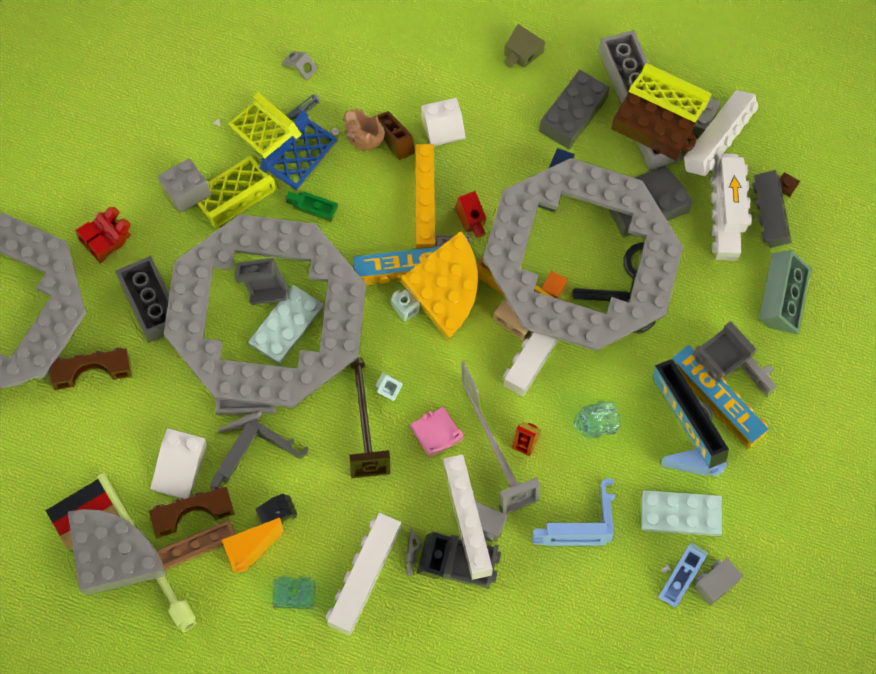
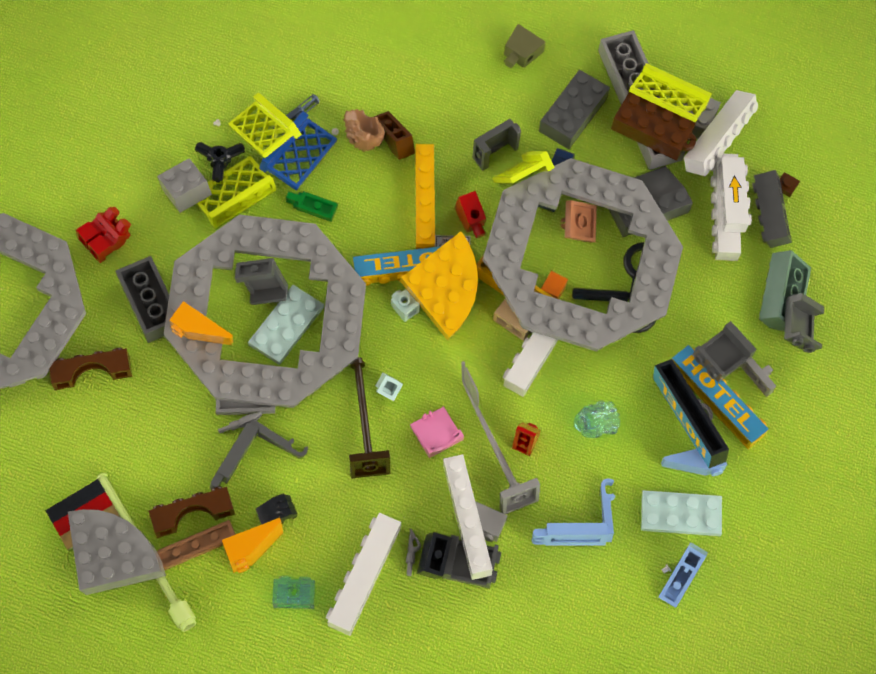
(178, 464): white slope -> none
(196, 326): none -> light orange slope
(219, 157): none -> black bush
(297, 60): light grey bracket -> none
(443, 122): white slope -> none
(495, 139): none -> dark grey panel
(531, 162): none -> neon yellow fence
(580, 221): none -> nougat tile
(718, 581): light grey brick -> none
(800, 322): none -> dark grey panel

